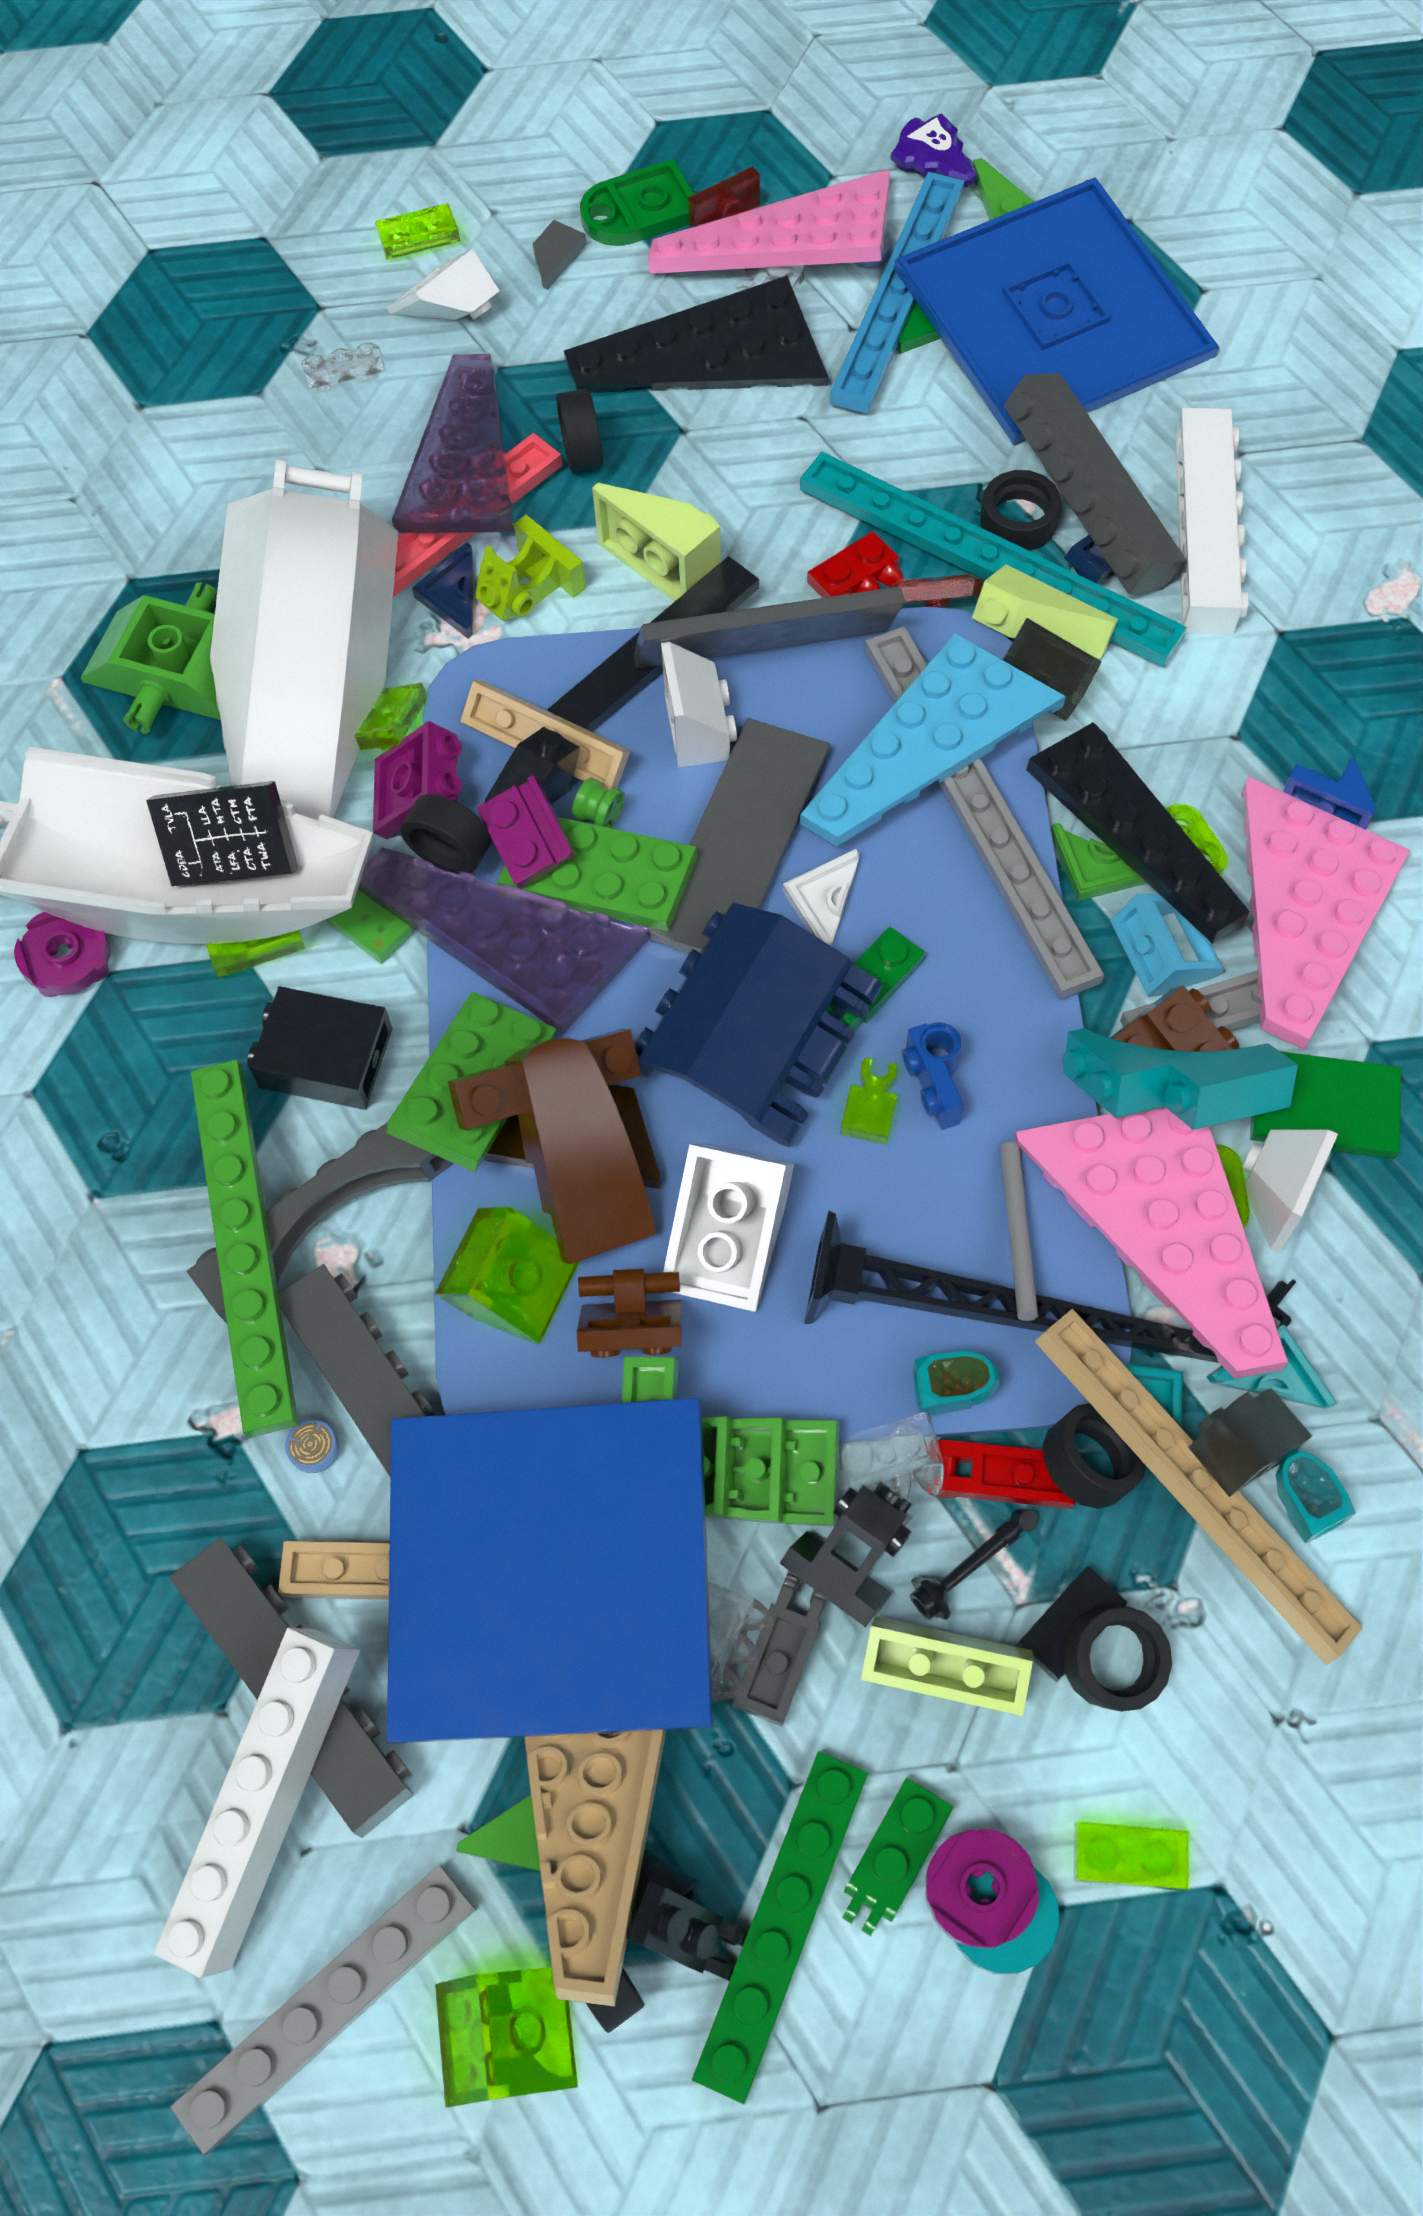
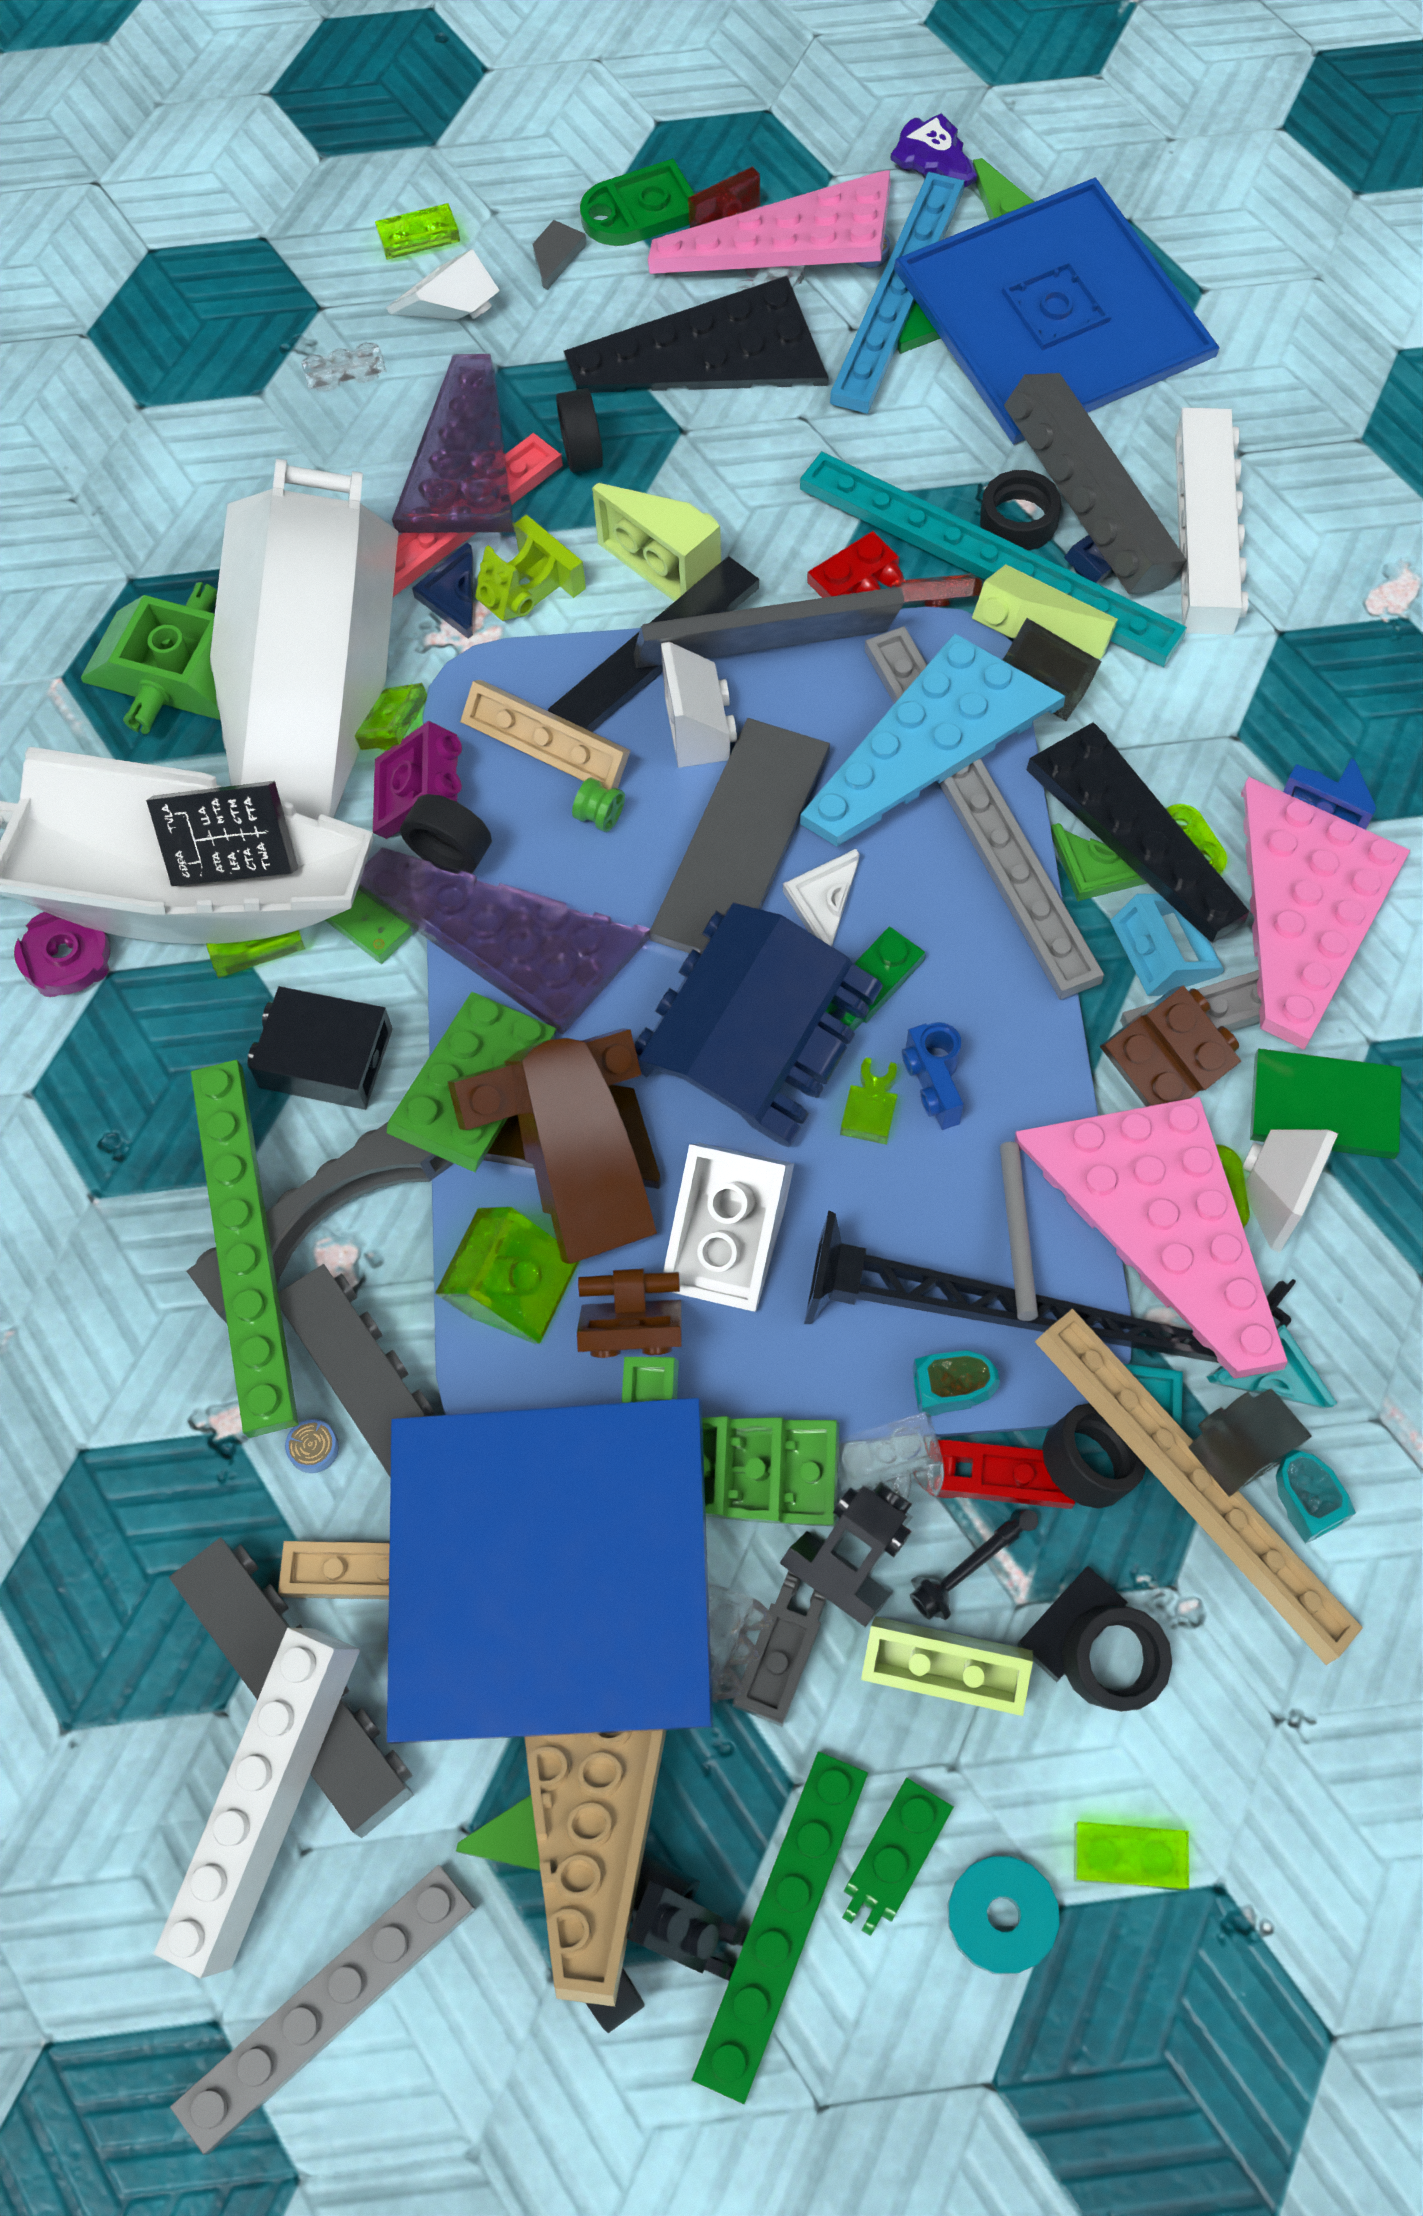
(504, 2037): clear neon green slope -> none
(526, 832): magenta plate -> none
(544, 756): black slope -> none
(618, 875): bright green plate -> none
(1014, 1882): magenta plate -> none
(1193, 1085): teal arch -> none

